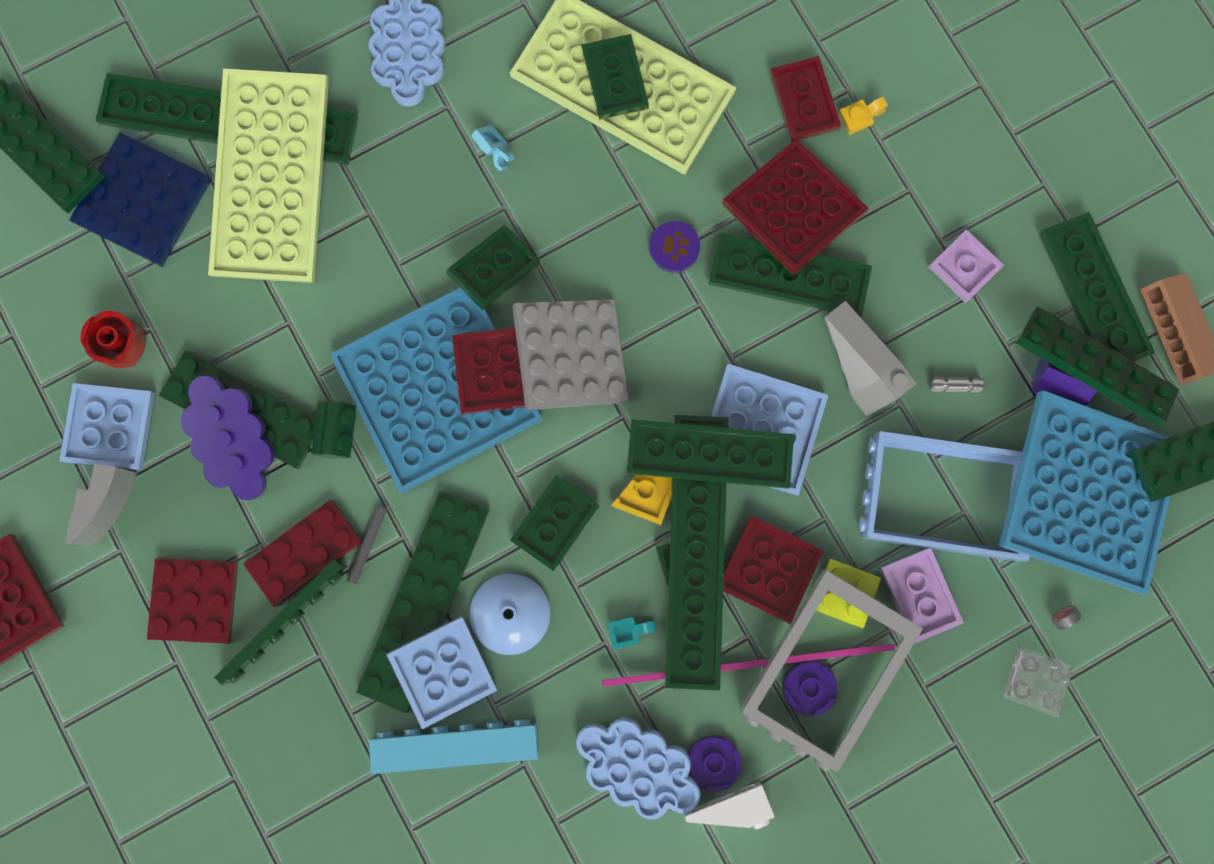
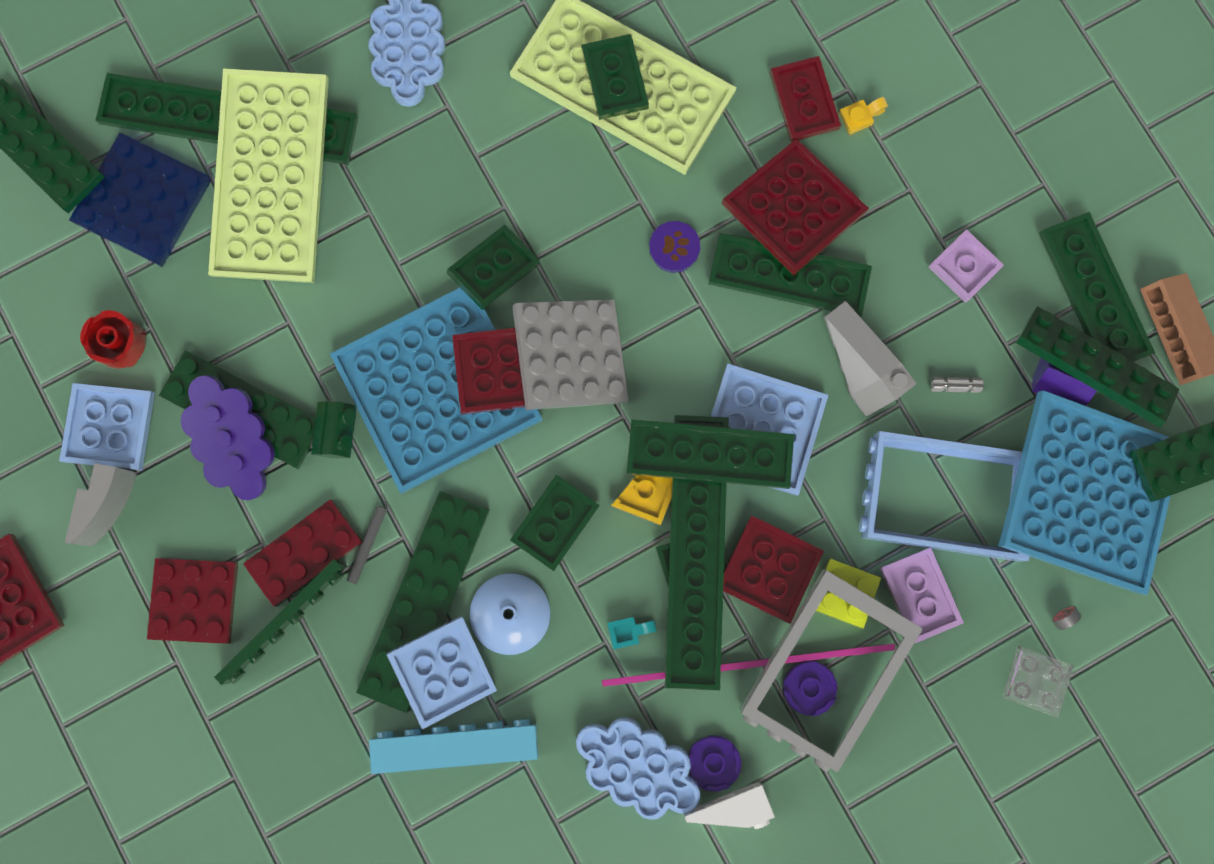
(493, 143): medium azure plate -> none

